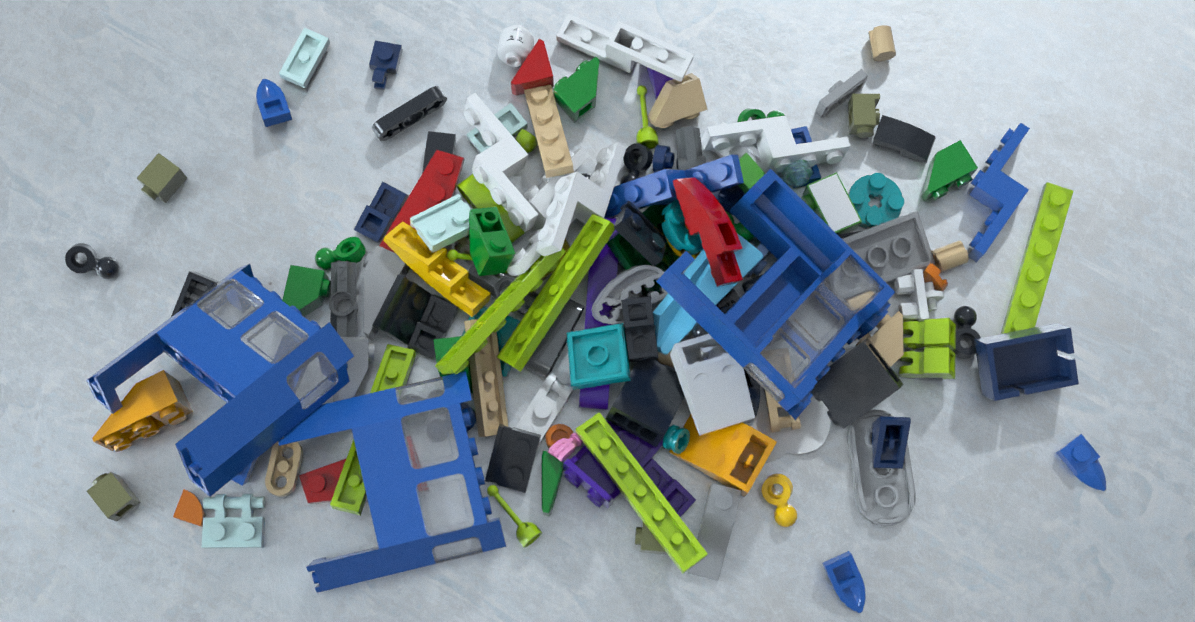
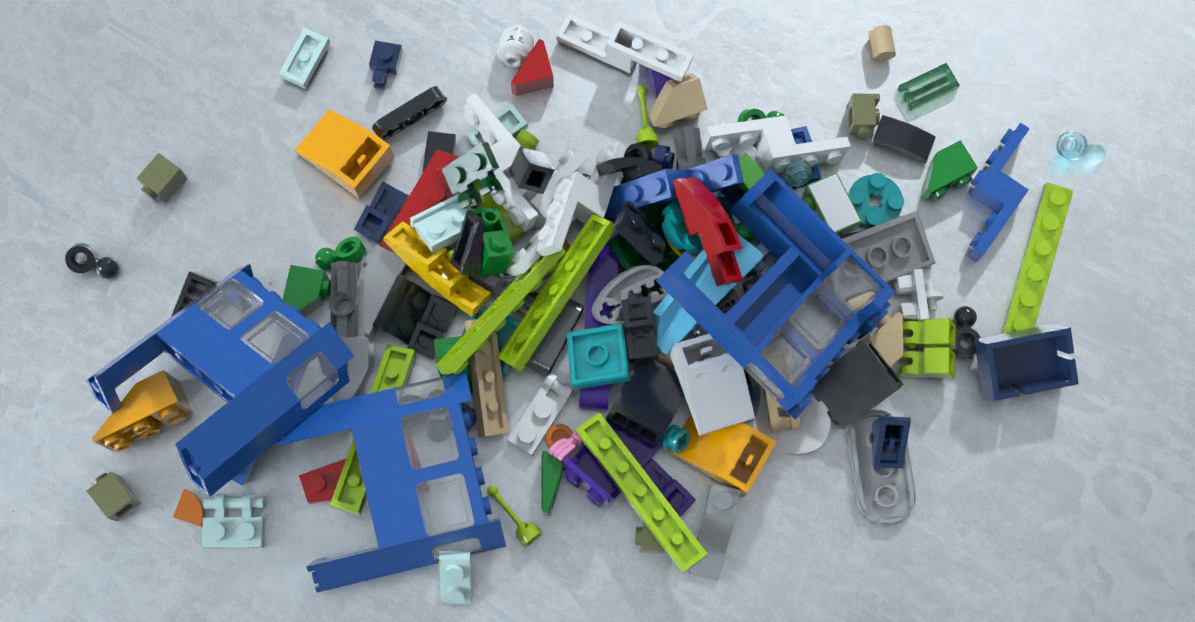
(272, 103): blue plate -> none
(283, 467): tan plate -> none
(346, 152): none -> light orange slope
(455, 577): none -> light aqua plate
(469, 245): none -> black slope
(470, 168): none -> plate
(512, 458): black plate -> none
(531, 170): none -> black brick
(548, 131): tan plate -> none
(579, 91): green slope -> none
(630, 167): none -> black slope
(784, 514): yellow plate -> none
(840, 93): light grey plate -> none
(846, 580): blue plate -> none
(909, 96): none -> clear green tile
(931, 274): orange tile -> none
(950, 256): tan piece -> none
(1083, 462): blue plate -> none
(1092, 153): none -> clear light blue plate

